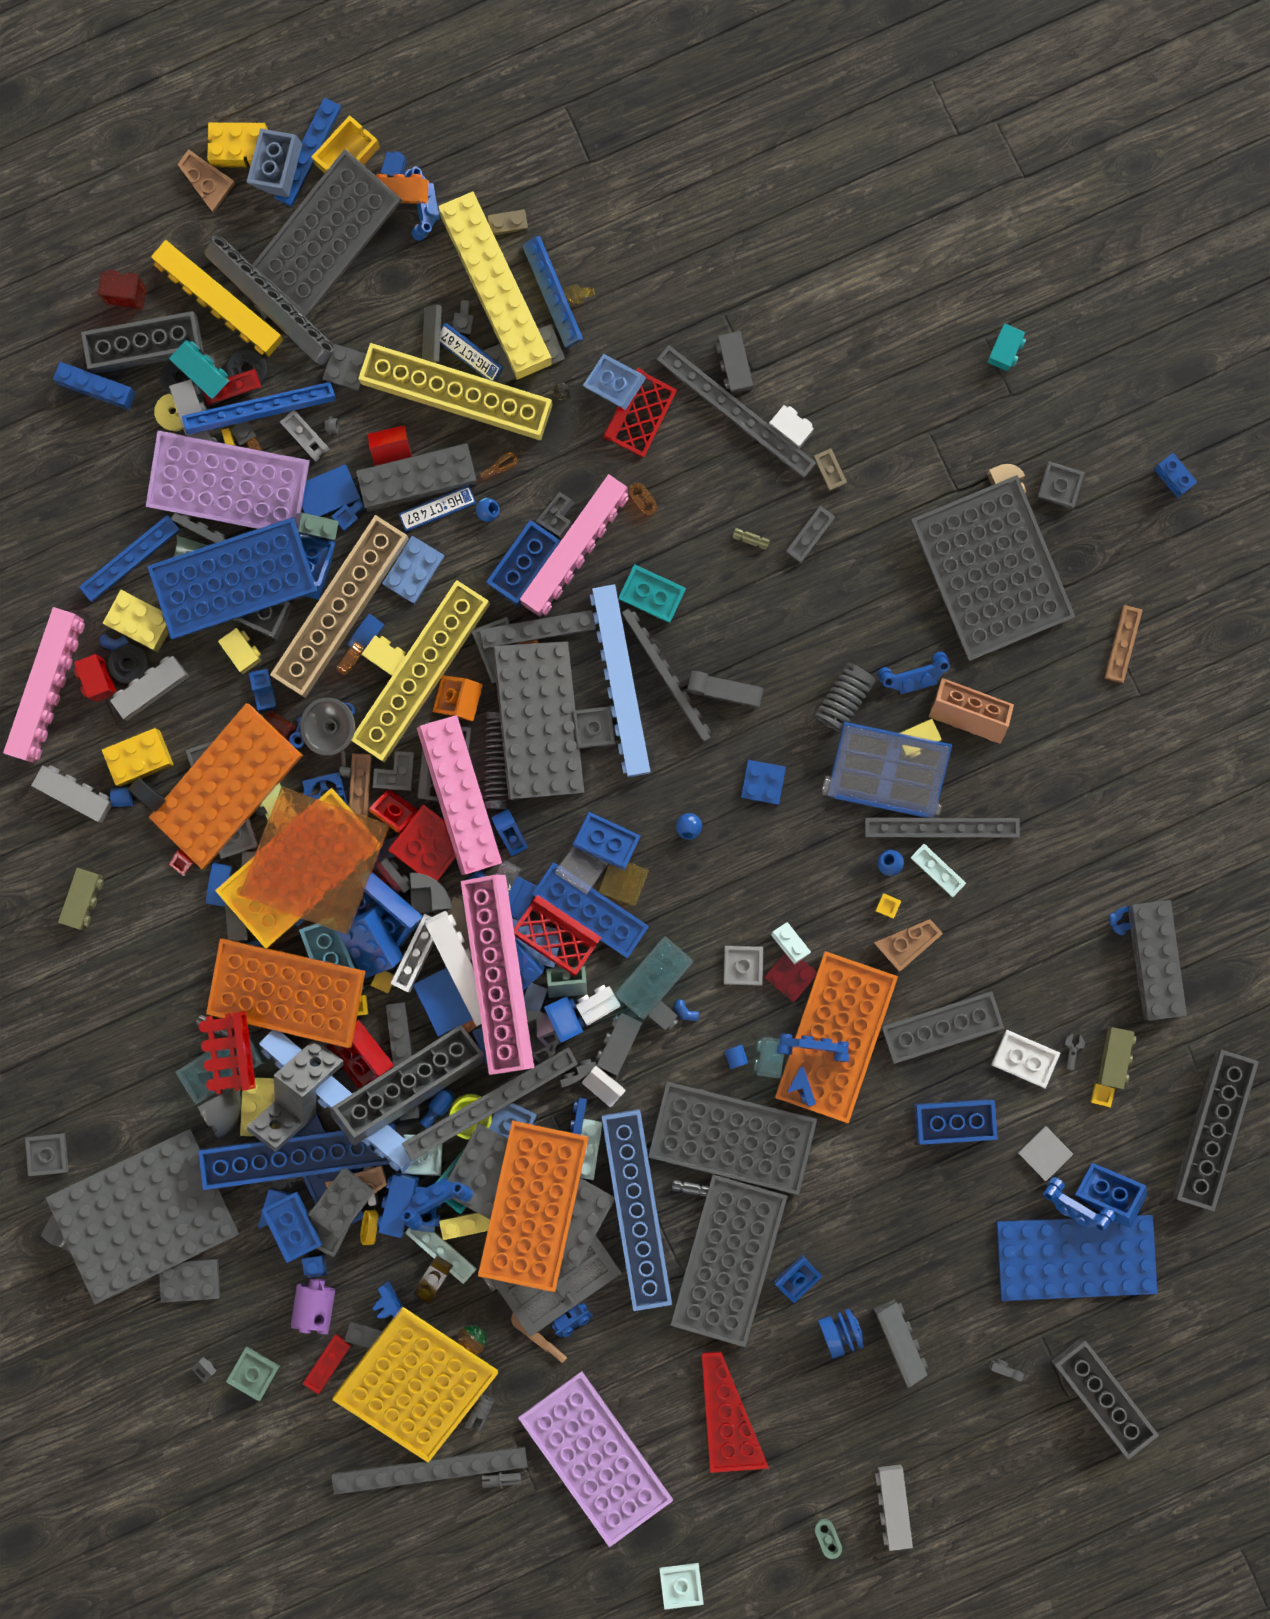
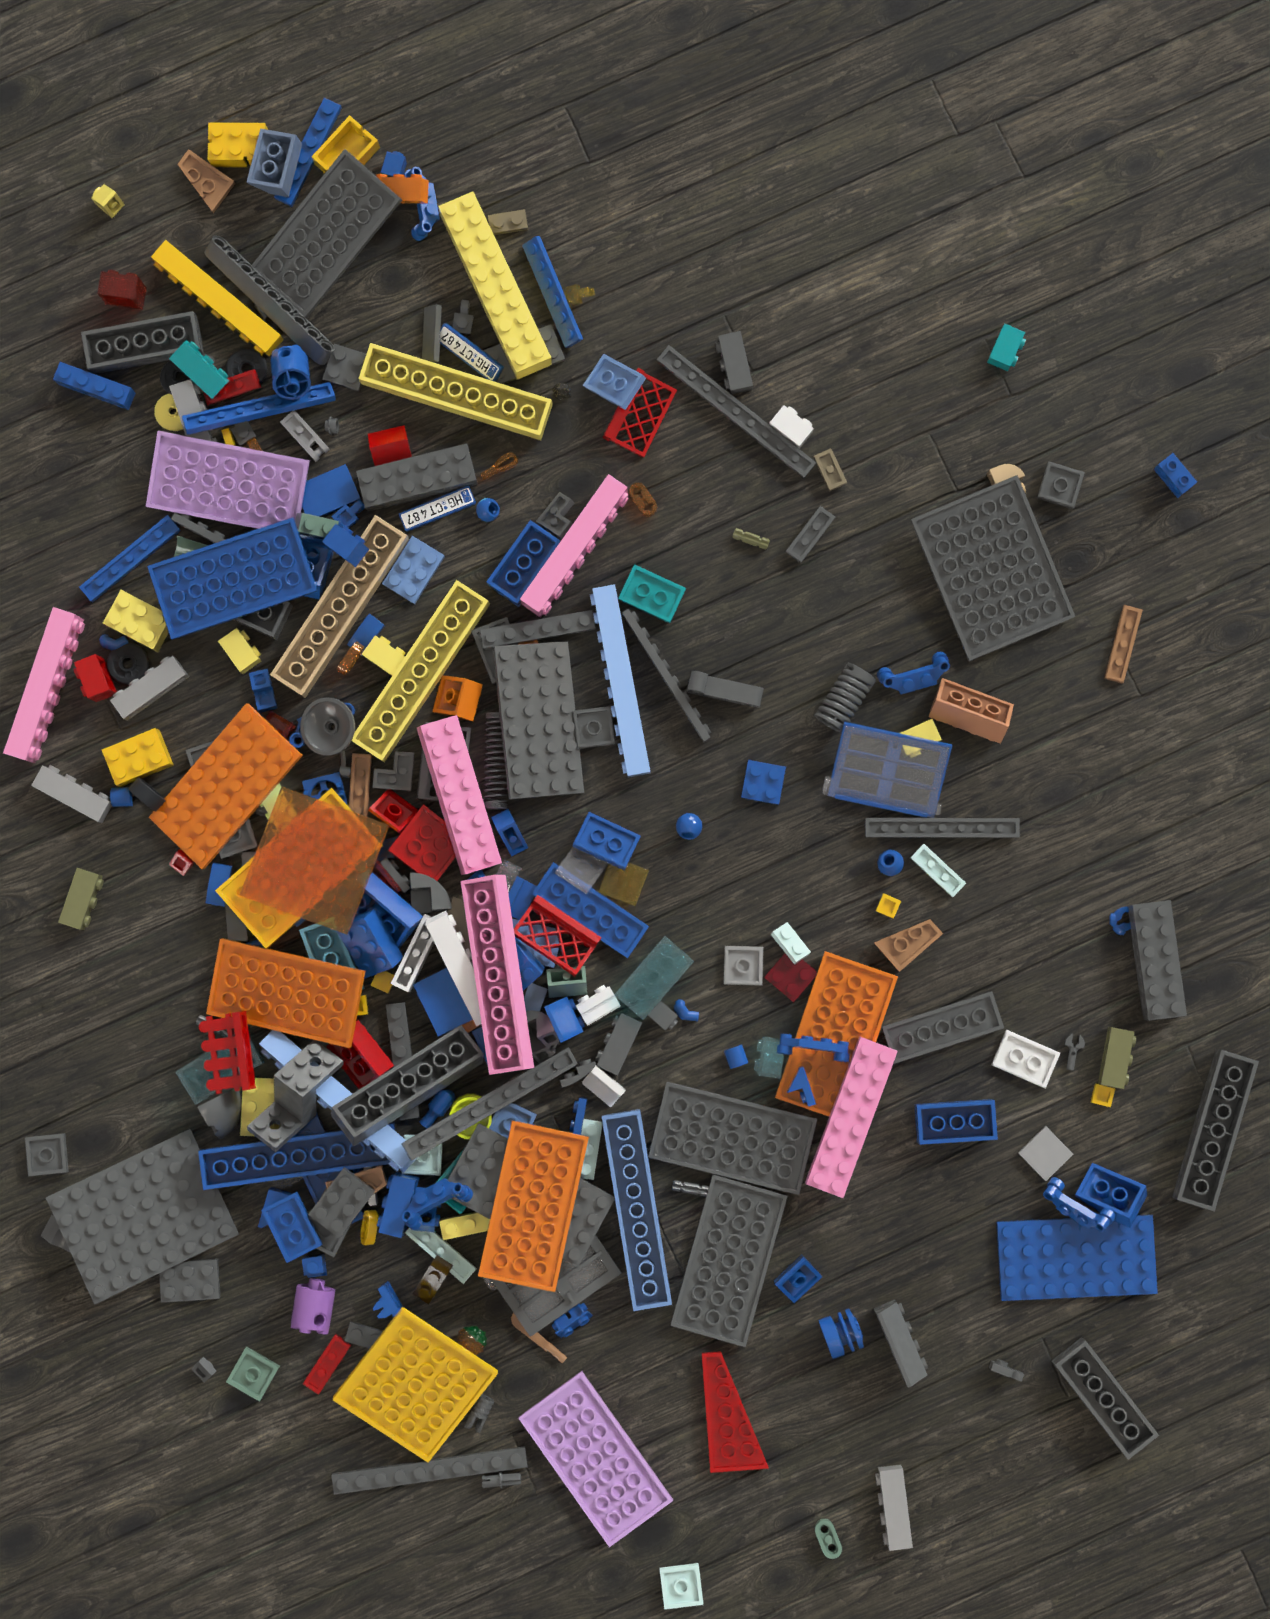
(107, 200): none -> light yellow slope
(290, 372): none -> blue cylinder
(346, 545): none -> blue brick
(851, 1117): none -> bright pink brick

